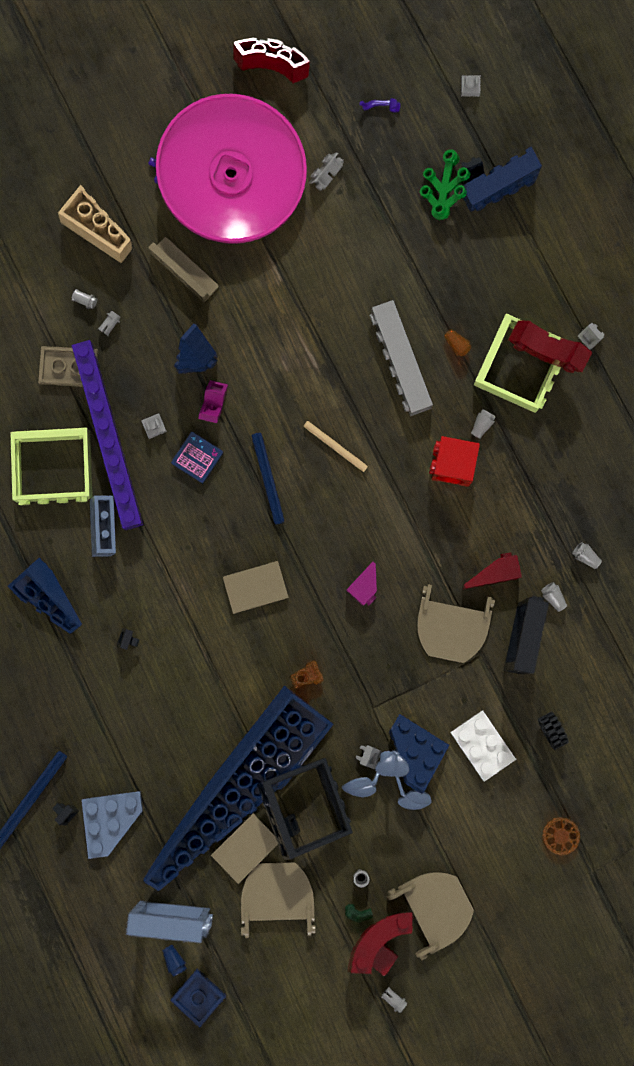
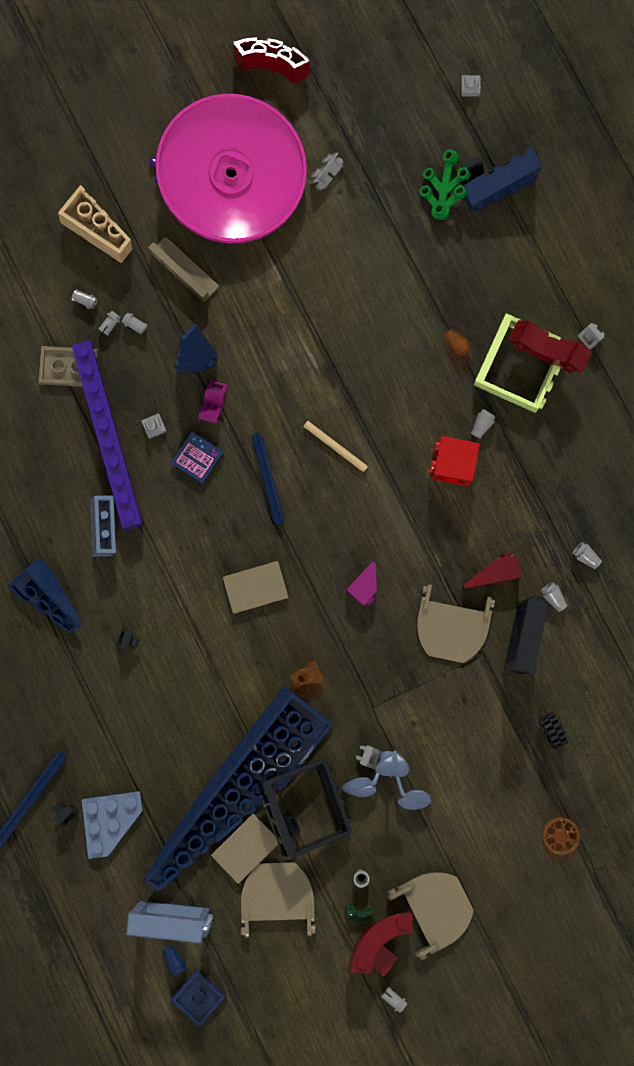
(49, 435): yellowish green window -> none
(134, 323): none -> light grey pin
(394, 106): dark purple piece -> none
(401, 357): light grey brick -> none
(419, 749): dark blue plate -> none
(483, 745): white plate -> none

